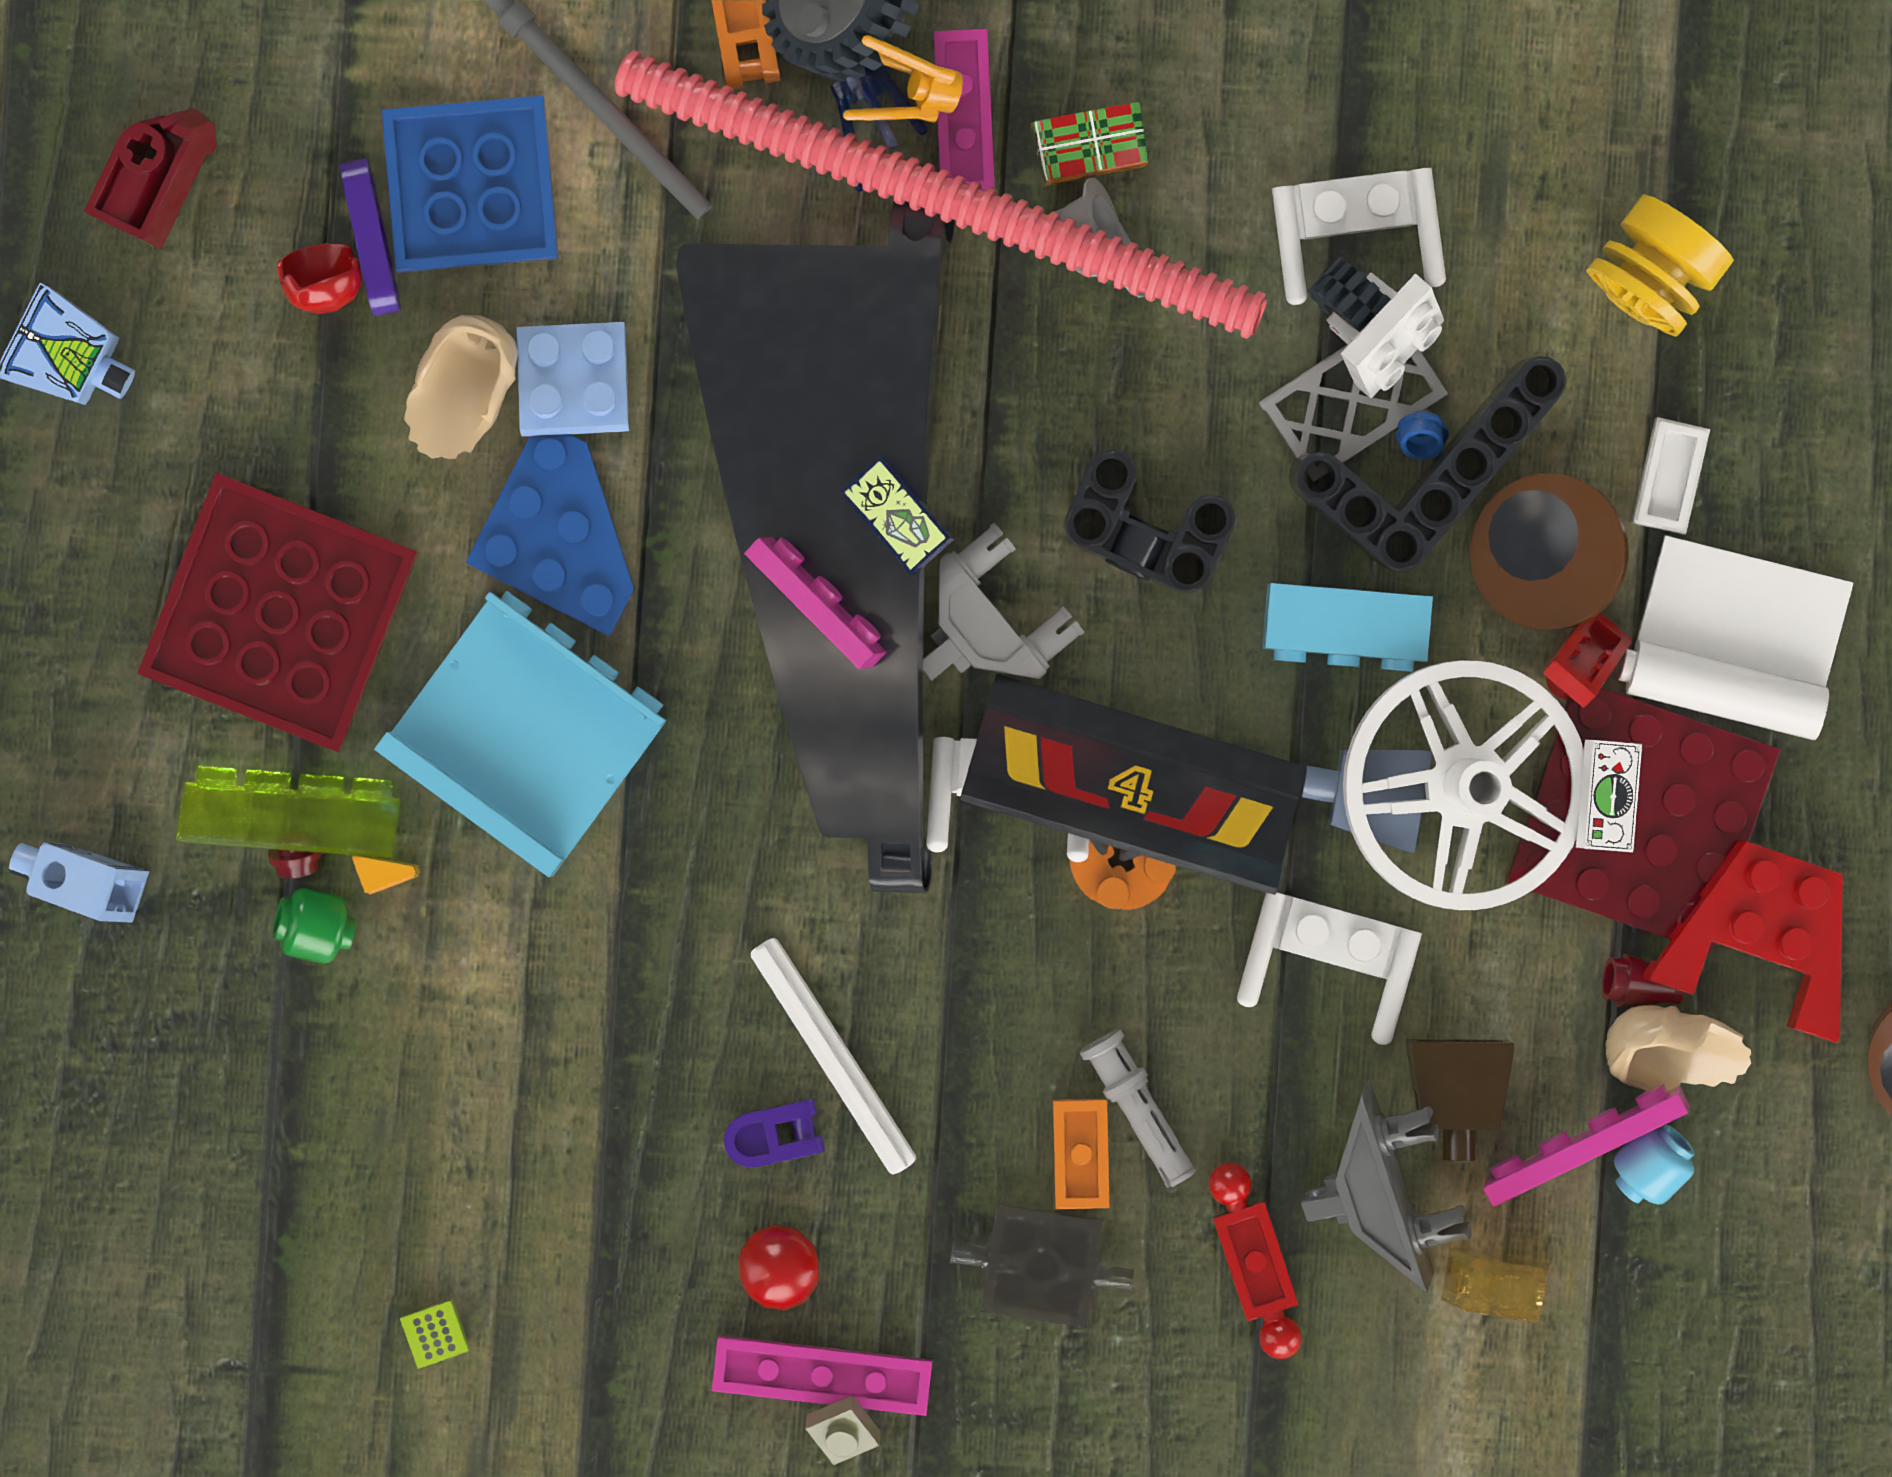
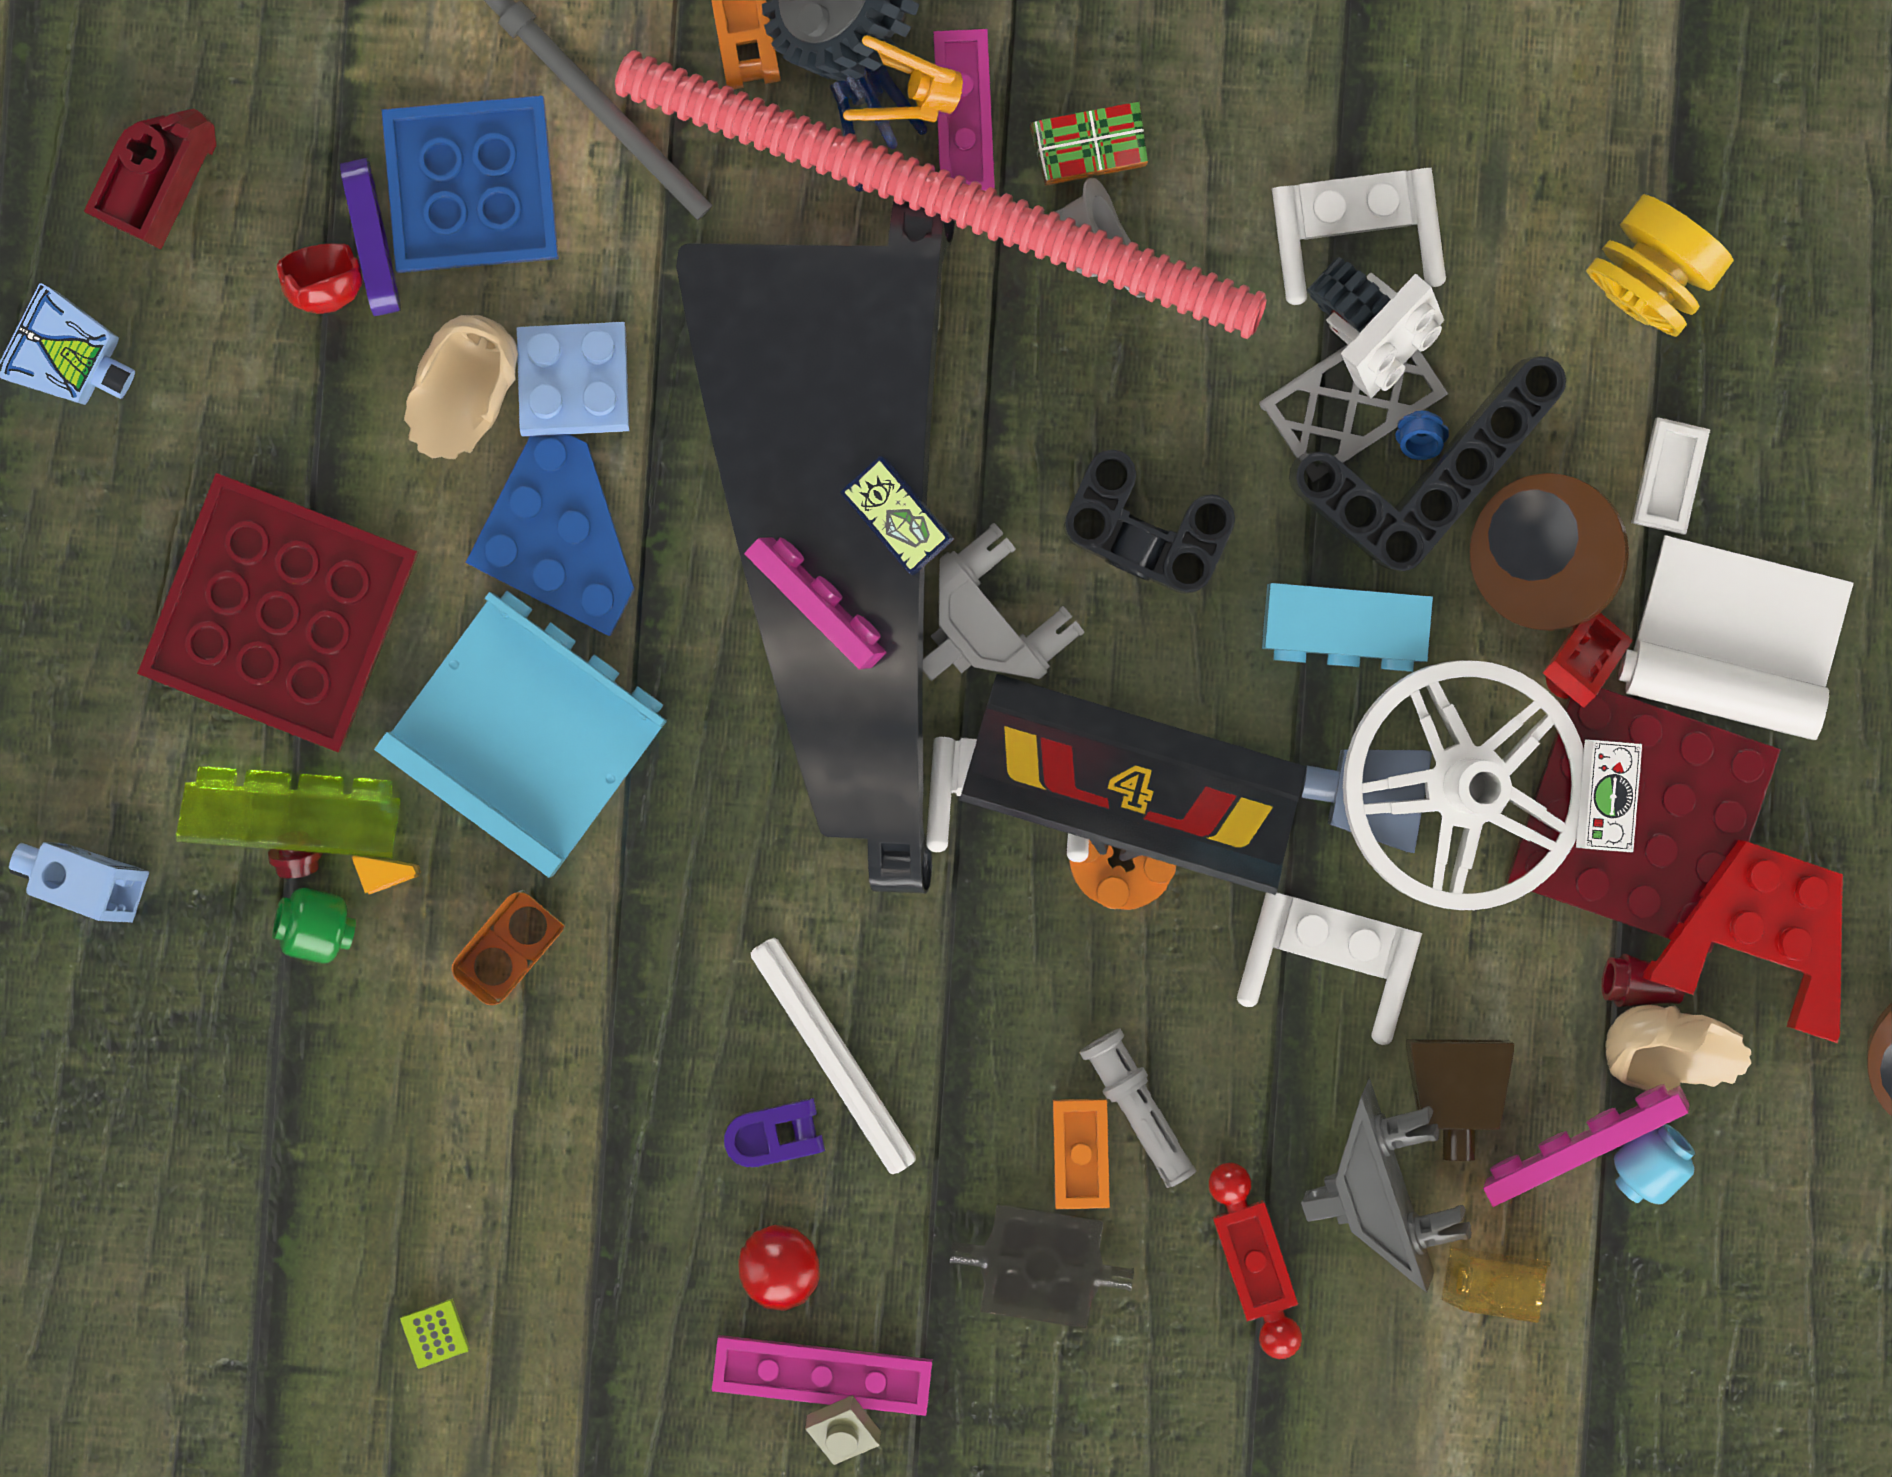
(501, 938): none -> orange piece

